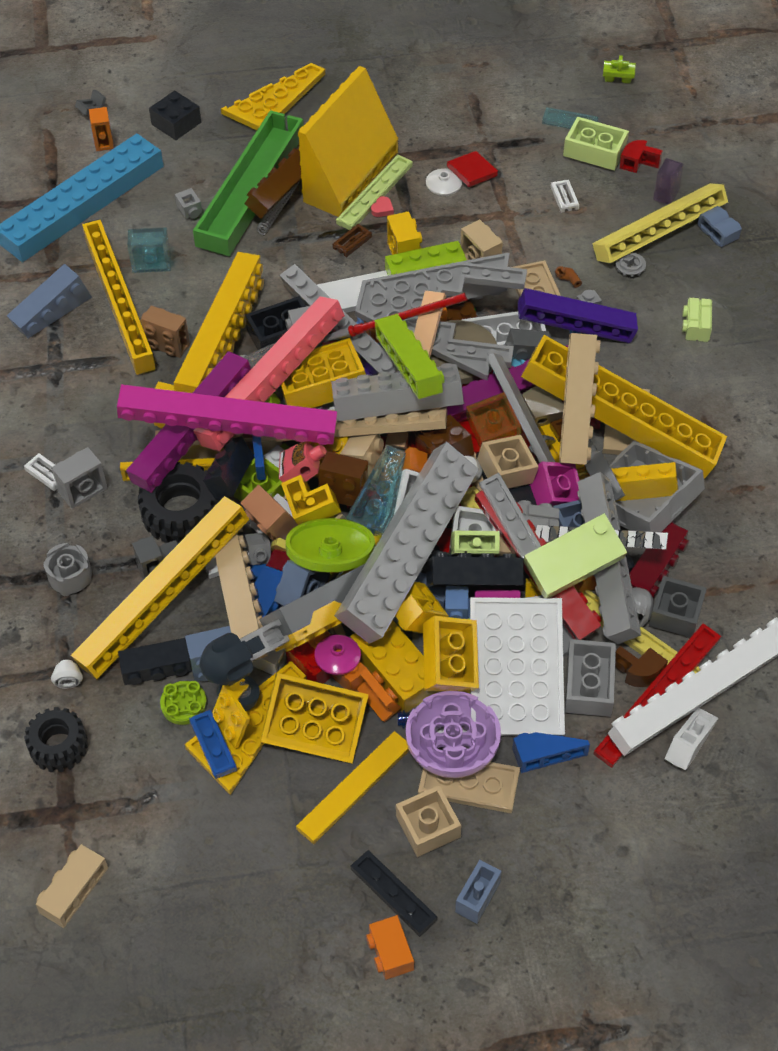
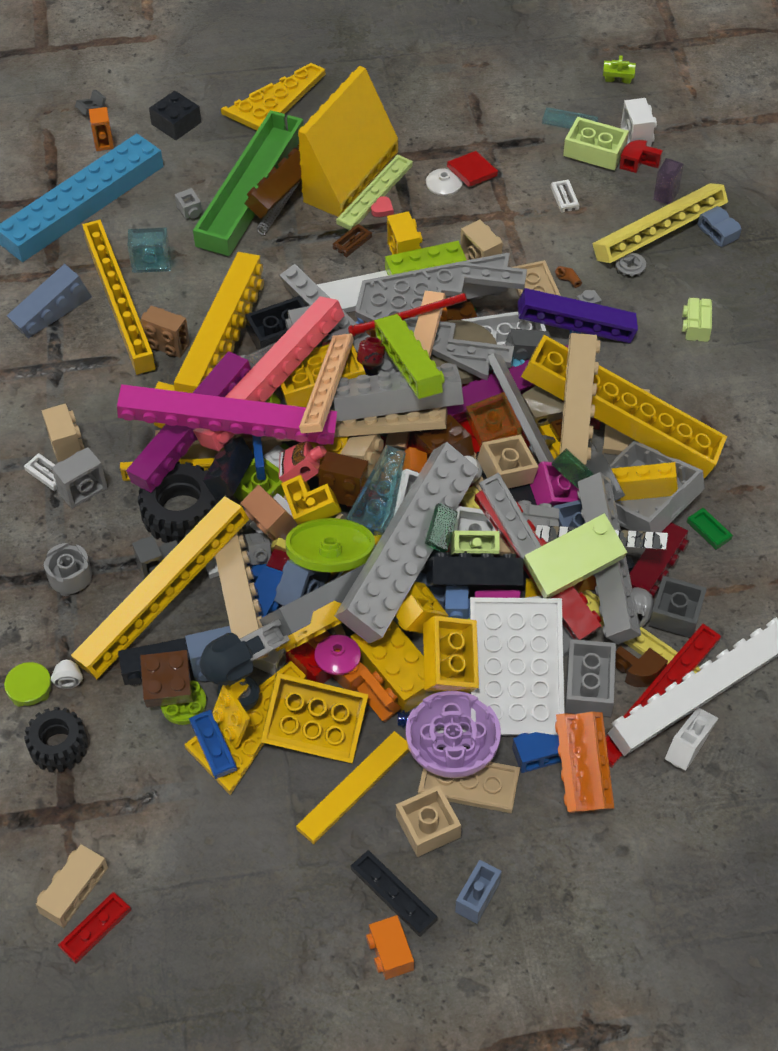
(28, 684): none -> lime tile
(62, 431): none -> tan brick
(94, 927): none -> red tile
(166, 678): none -> reddish brown brick
(326, 384): none -> light nougat tile
(371, 353): none -> dark red head
(441, 527): none -> clear green tile
(571, 467): none -> clear green tile
(584, 762): none -> orange brick
(638, 120): none -> white brick
(709, 528): none -> green tile

